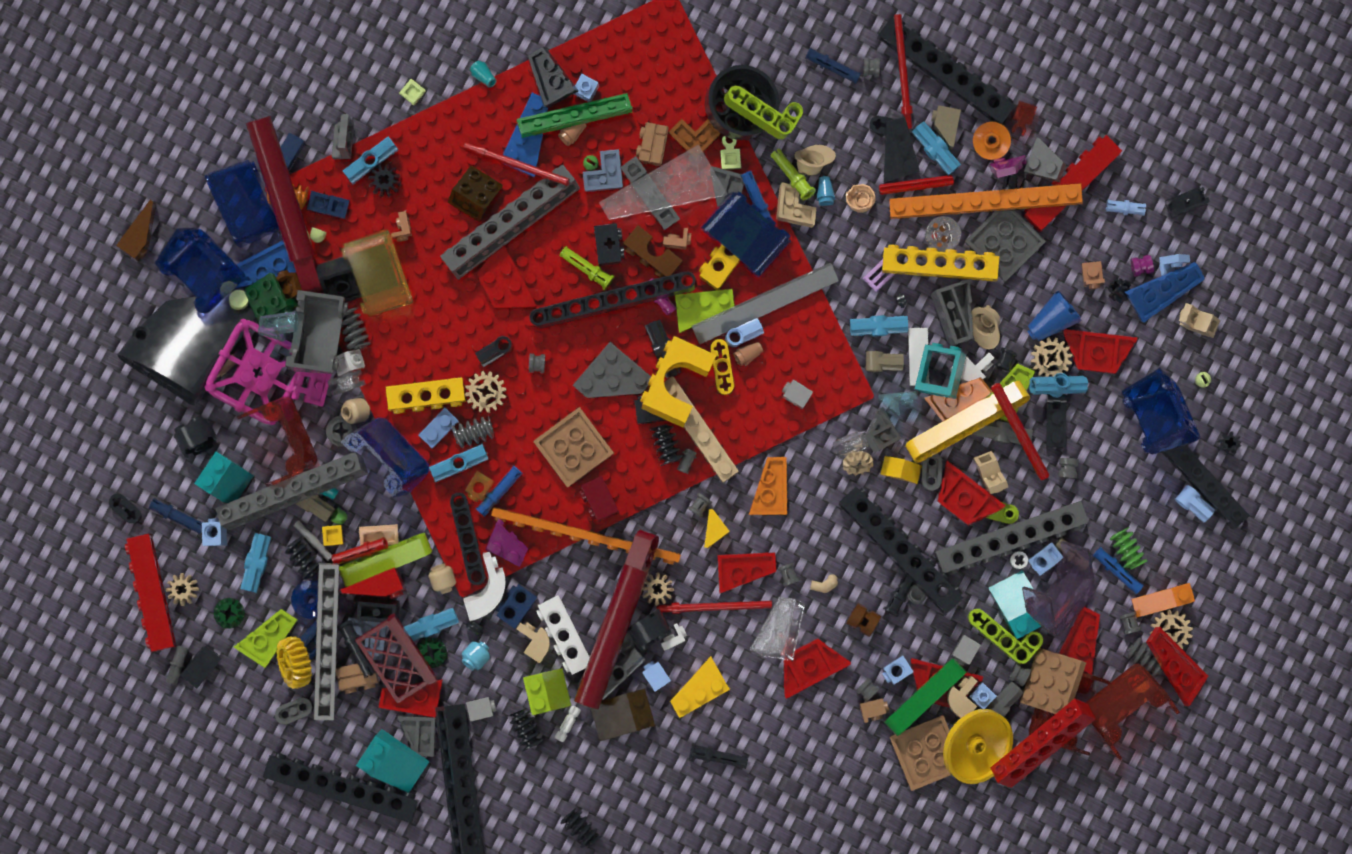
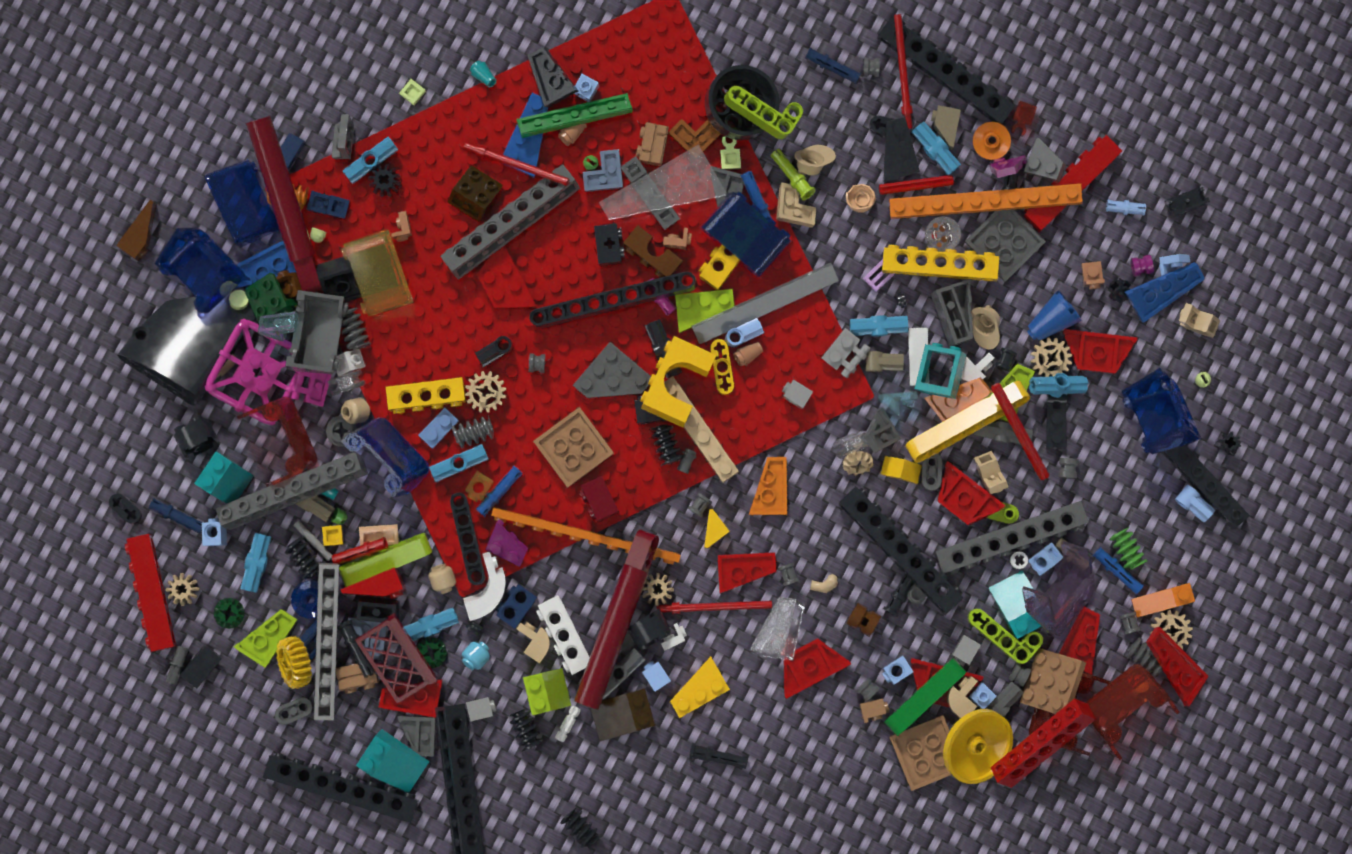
(596, 271): lime pin -> none
(825, 191): dark azure cone -> none
(841, 349): none -> light grey plate

